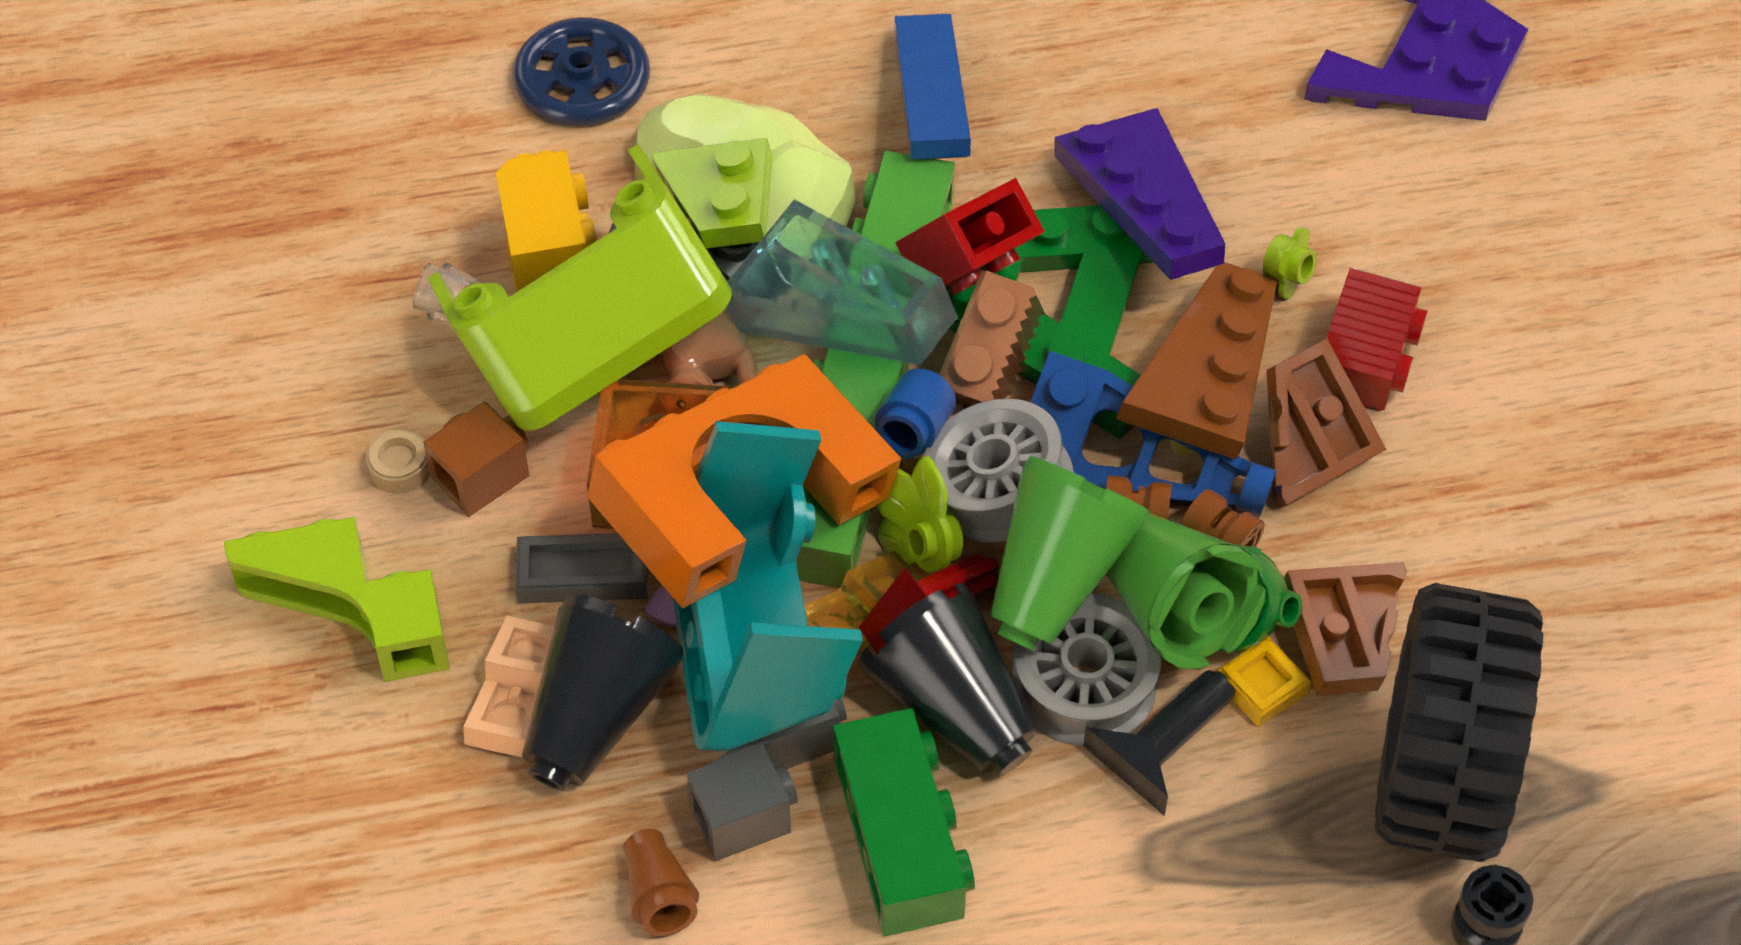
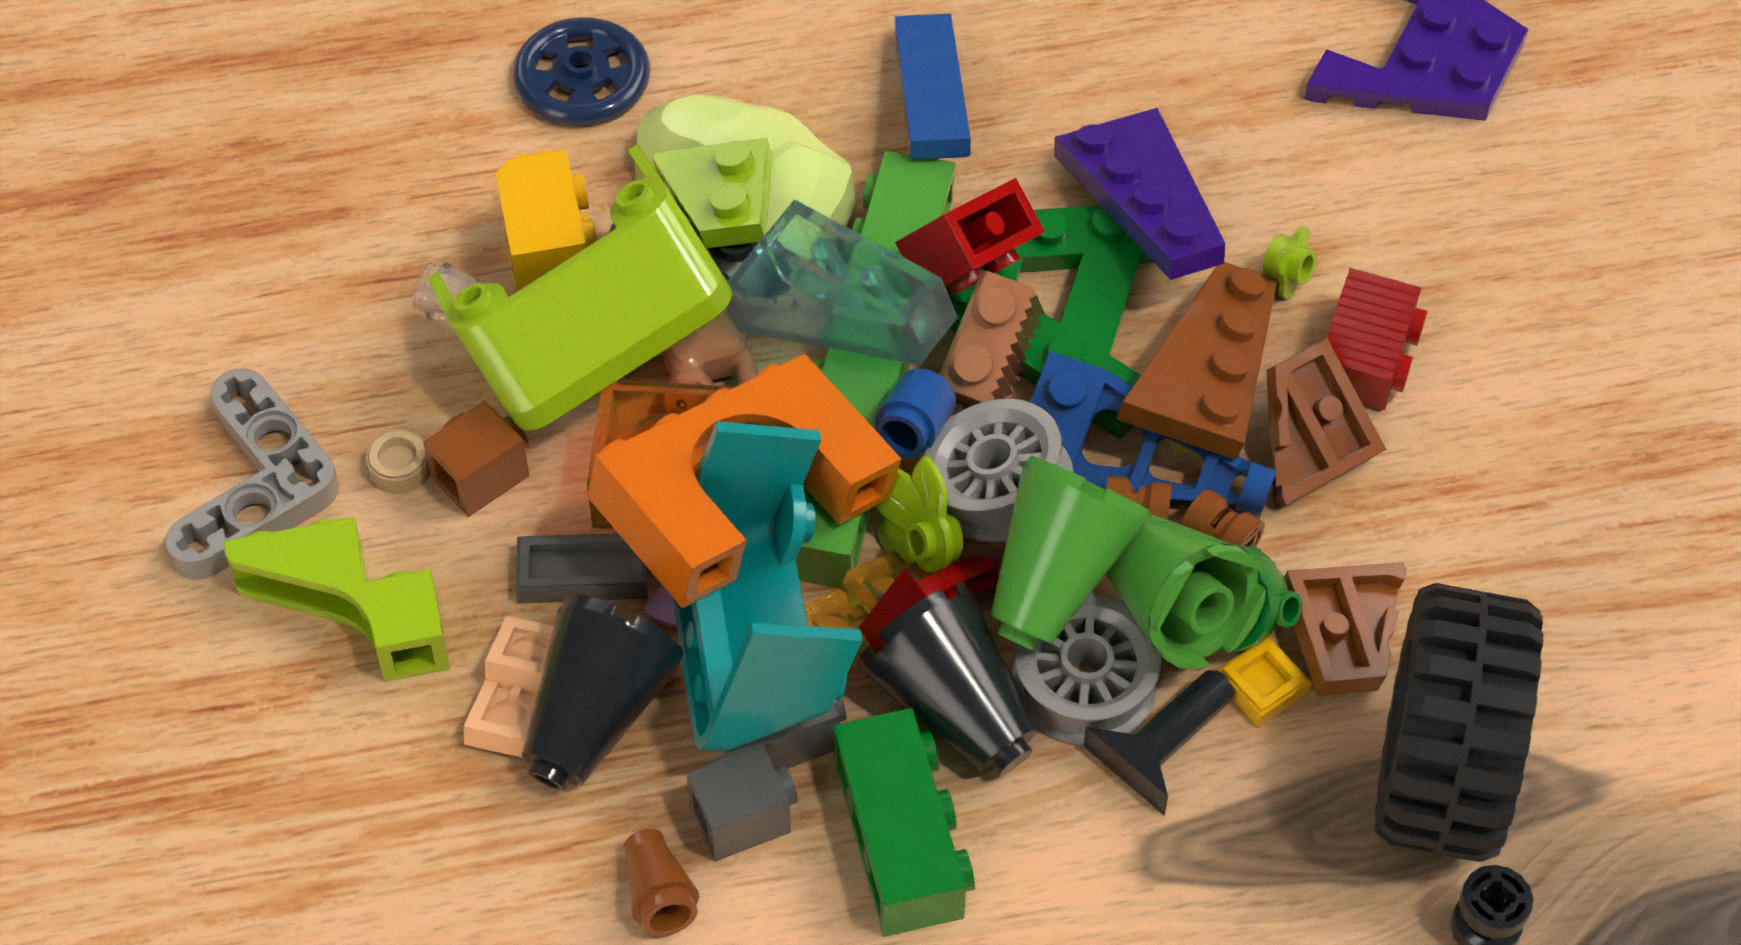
(273, 485): none -> light grey beam

